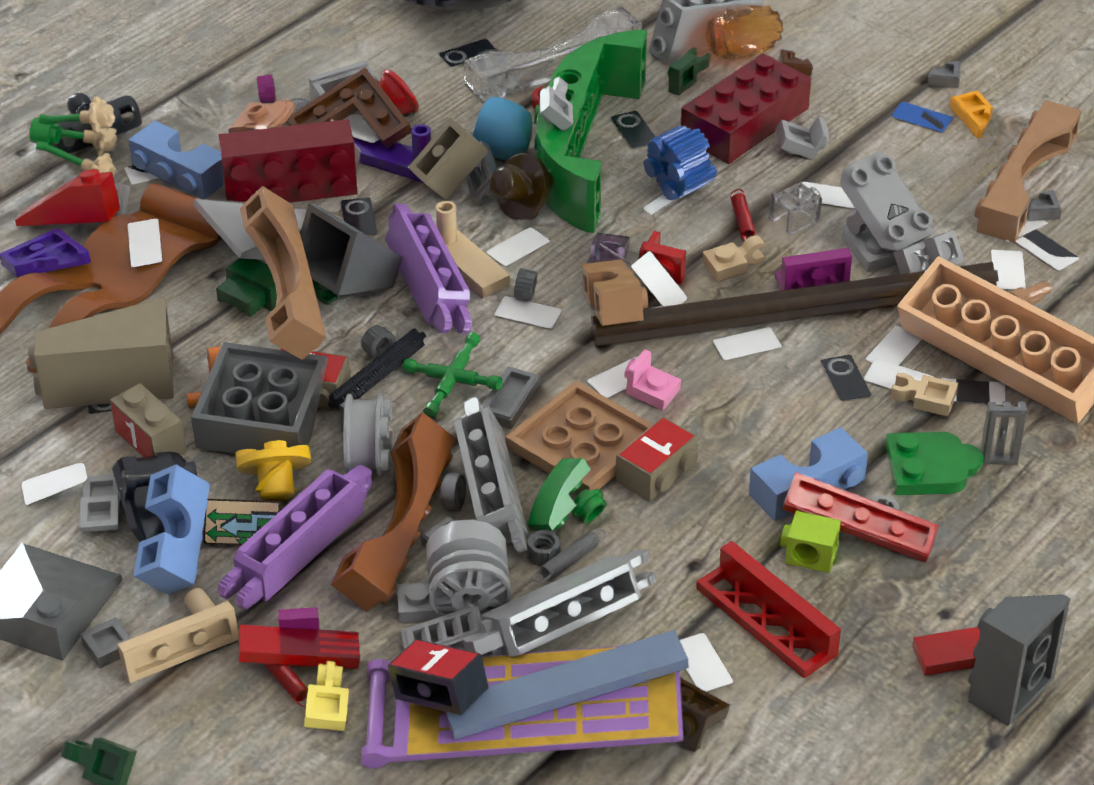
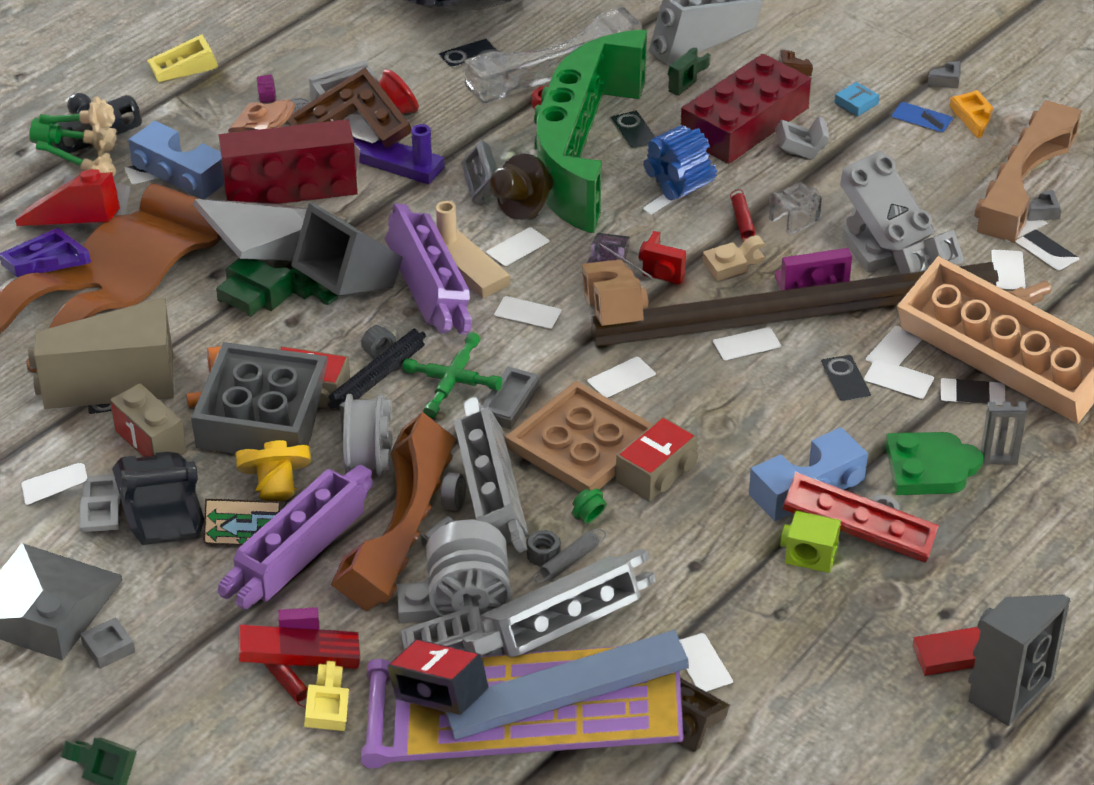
(144, 242): white sticker -> none
(172, 557): medium blue arch -> none
(181, 640): tan piece -> none
(184, 60): none -> light yellow slope
(274, 229): medium nougat arch -> none
(359, 214): black sticker -> none
(448, 159): dark tan brick -> none
(504, 127): dark azure piece -> none
(525, 284): dark grey axle -> none
(553, 501): green slope -> none
(554, 106): light grey plate -> none
(650, 383): bright pink bracket -> none
(658, 280): white sticker -> none
(743, 32): clear orange hair -> none
(783, 606): red fence -> none
(831, 195): white sticker -> none
(856, 99): none -> dark azure tile
(928, 395): tan plate -> none

